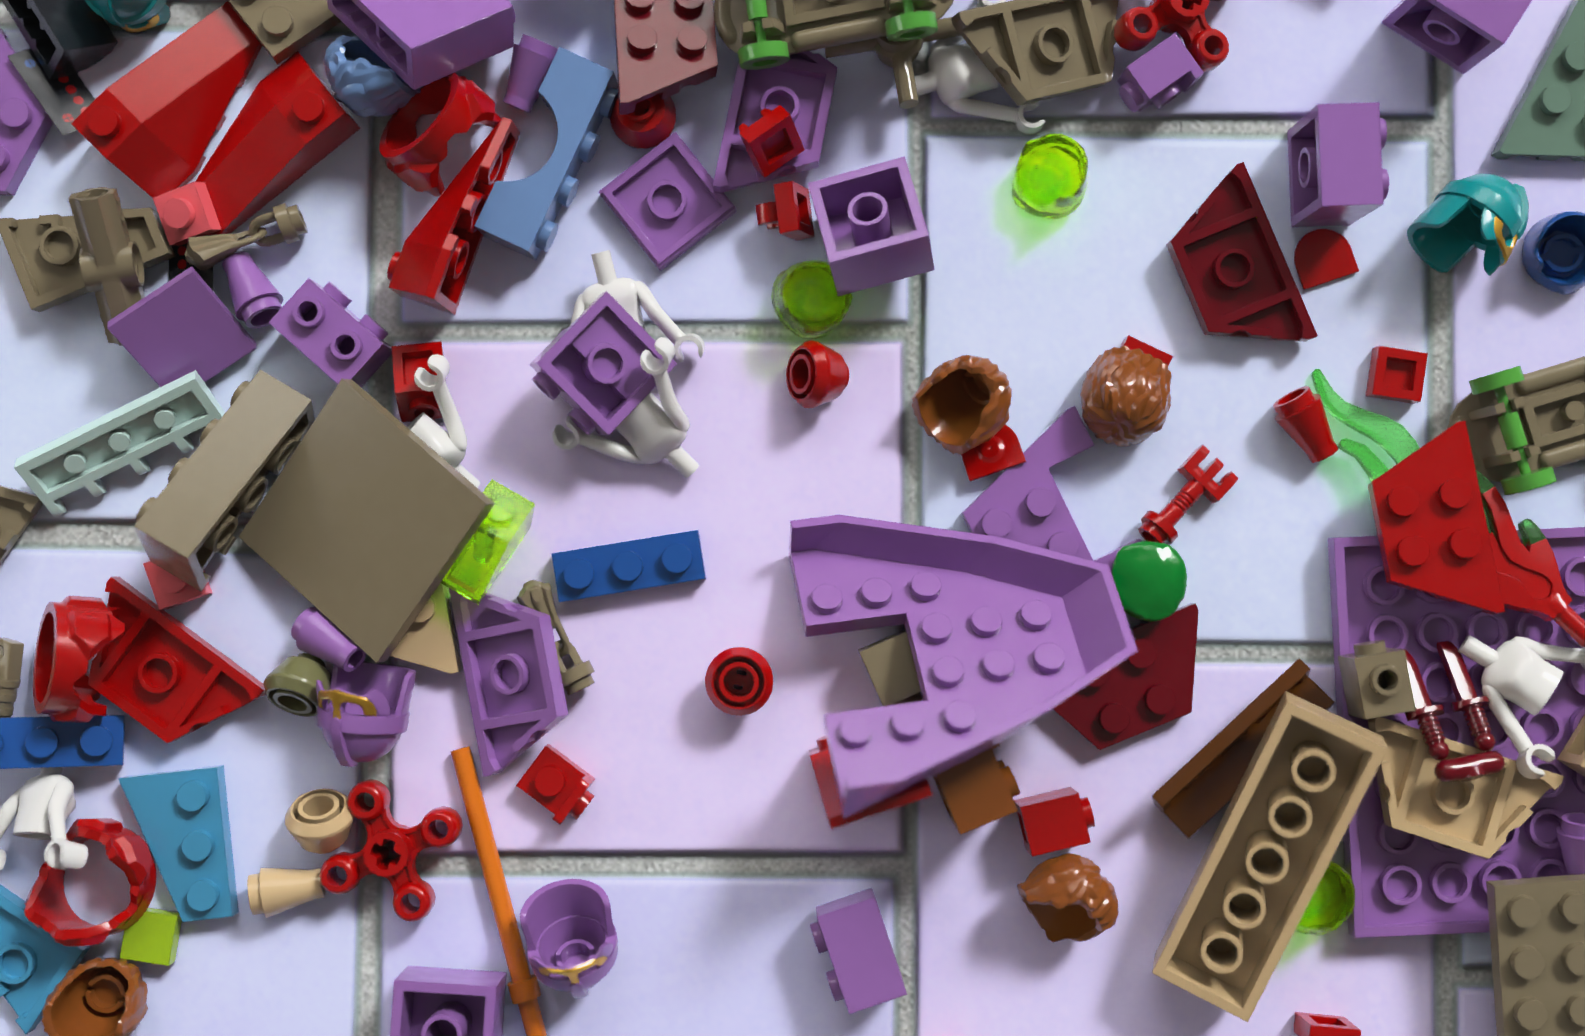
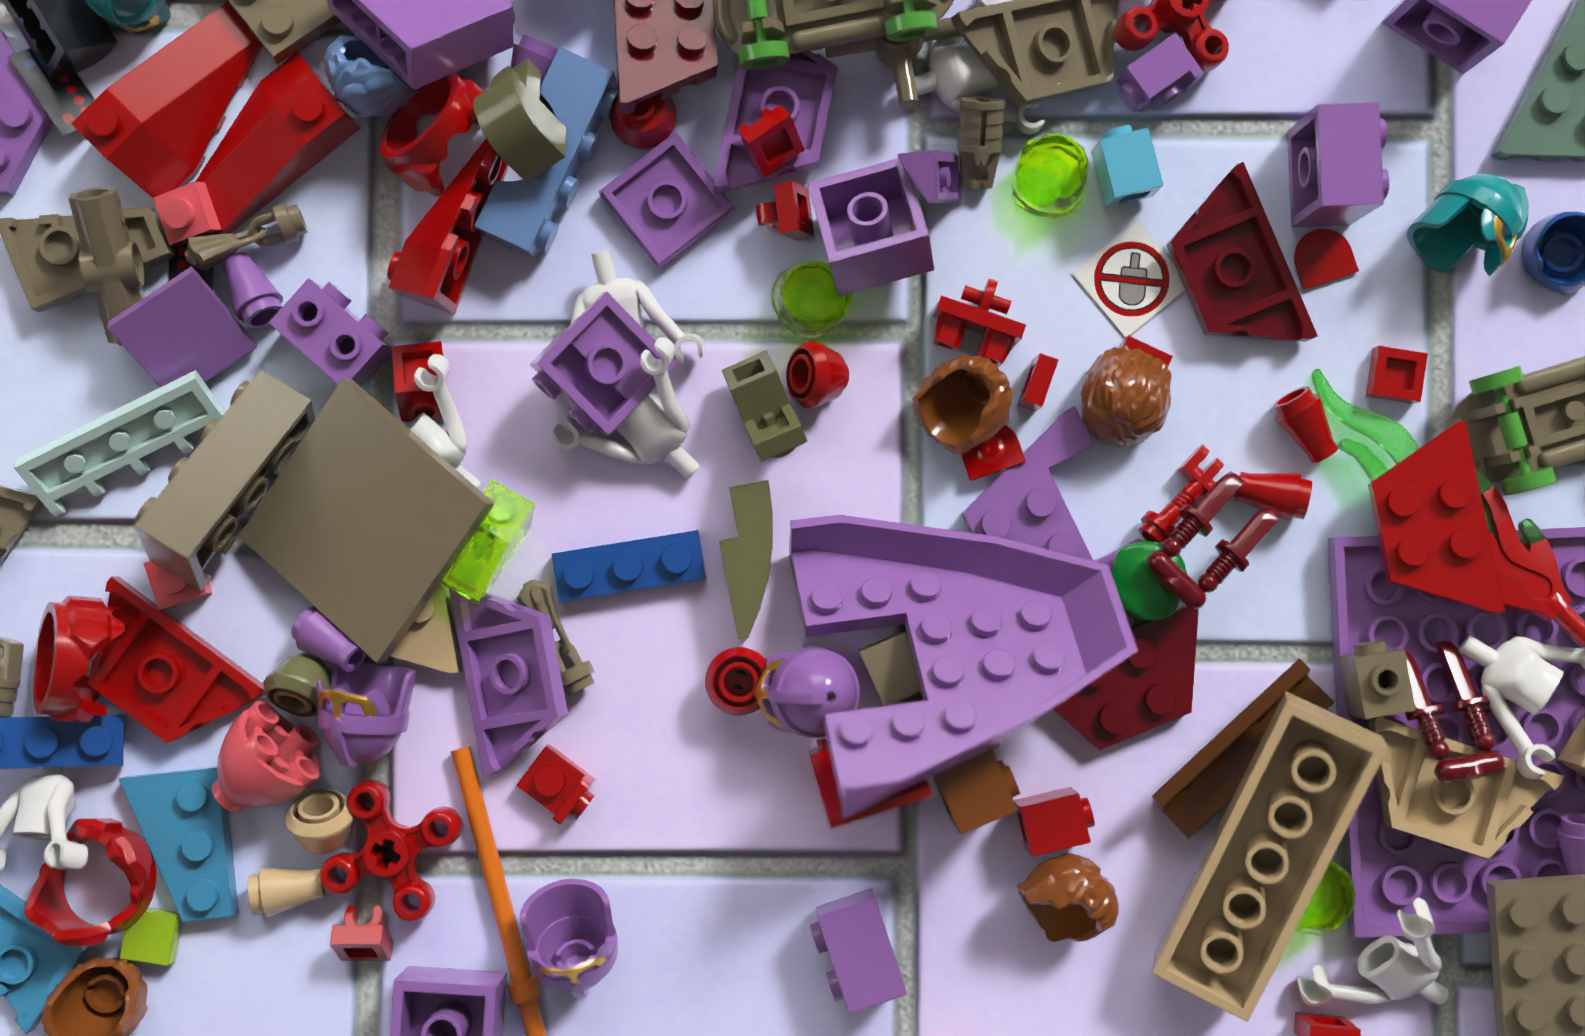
(264, 760): none -> coral piece
(362, 942): none -> tile
(519, 123): none -> olive brick
(749, 555): none -> olive slope
(764, 406): none -> olive brick
(800, 687): none -> medium lavender helmet
(934, 174): none -> medium lavender slope
(956, 317): none -> red hips
(980, 140): none -> dark tan hinge
(1037, 382): none -> red tile
(1126, 166): none -> medium azure brick
(1130, 279): none -> sticker
(1231, 555): none -> dark red piece
(1280, 491): none -> red cone
(1391, 965): none -> white piece

